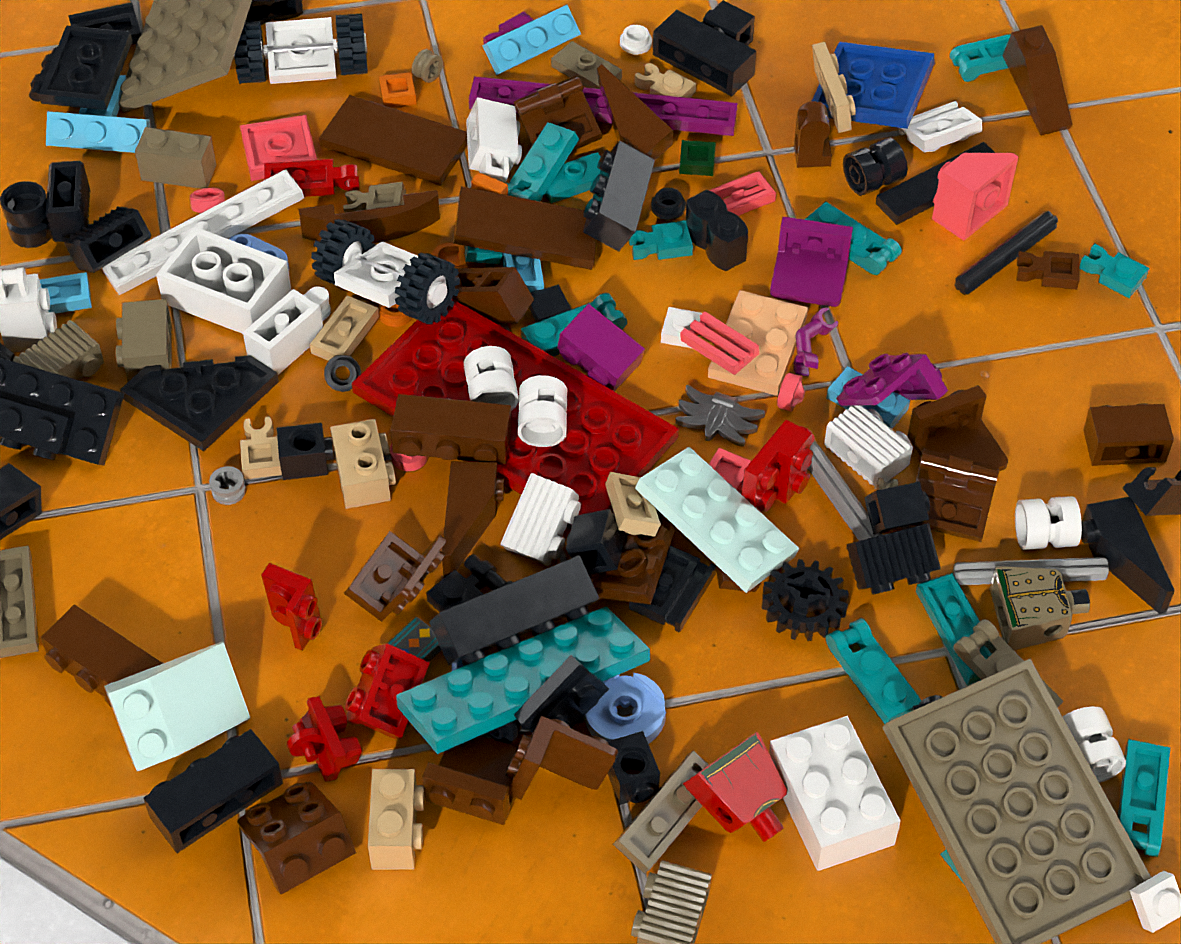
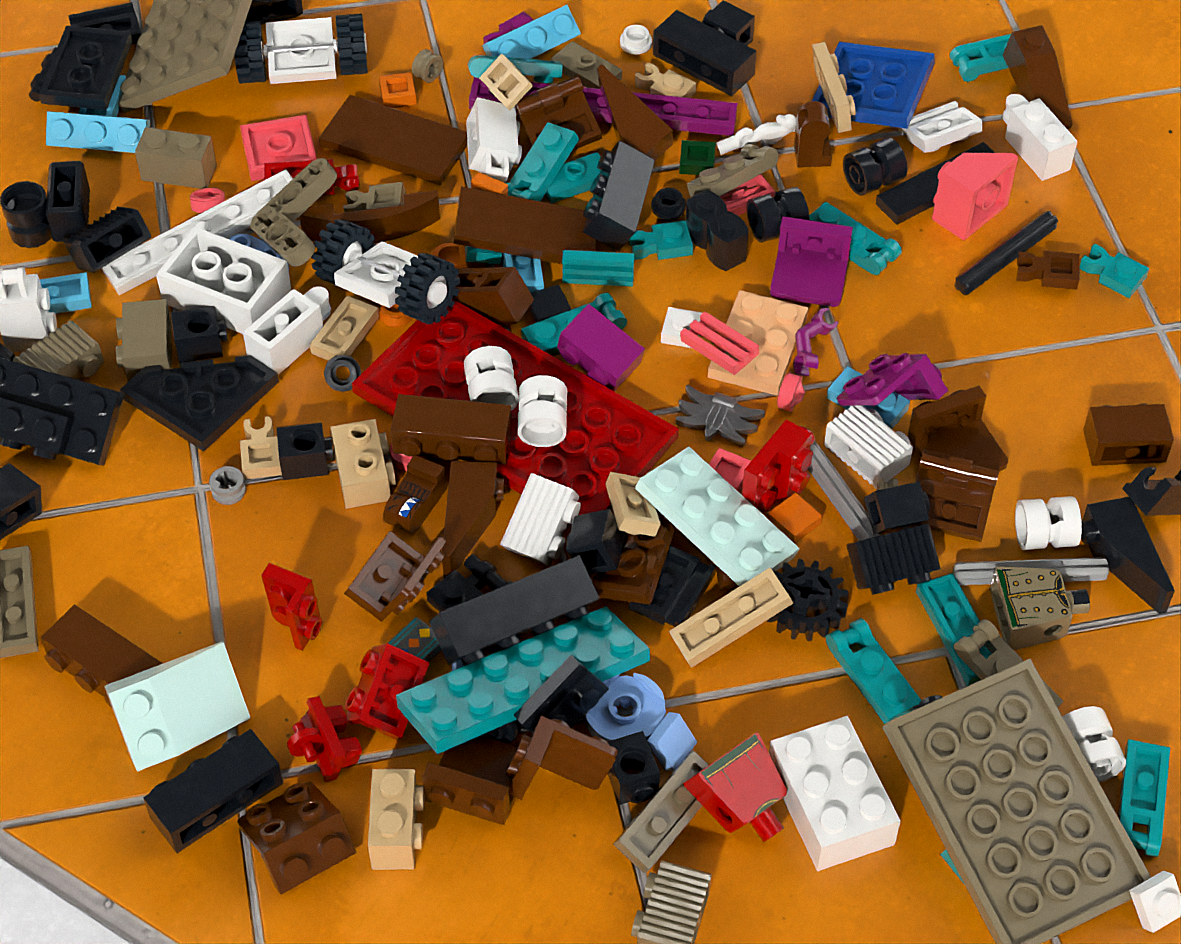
(198, 334): none -> black brick
(287, 207): none -> dark tan beam
(415, 495): none -> reddish brown leg
(506, 81): none -> tan slope
(542, 70): none -> teal plate
(598, 268): none -> teal tile
(671, 741): none -> light blue tile
(730, 617): none -> tan plate
(735, 170): none -> dark tan plate
(766, 212): none -> black wheel
(768, 132): none -> white animal
(795, 517): none -> orange tile
(1038, 136): none -> white brick

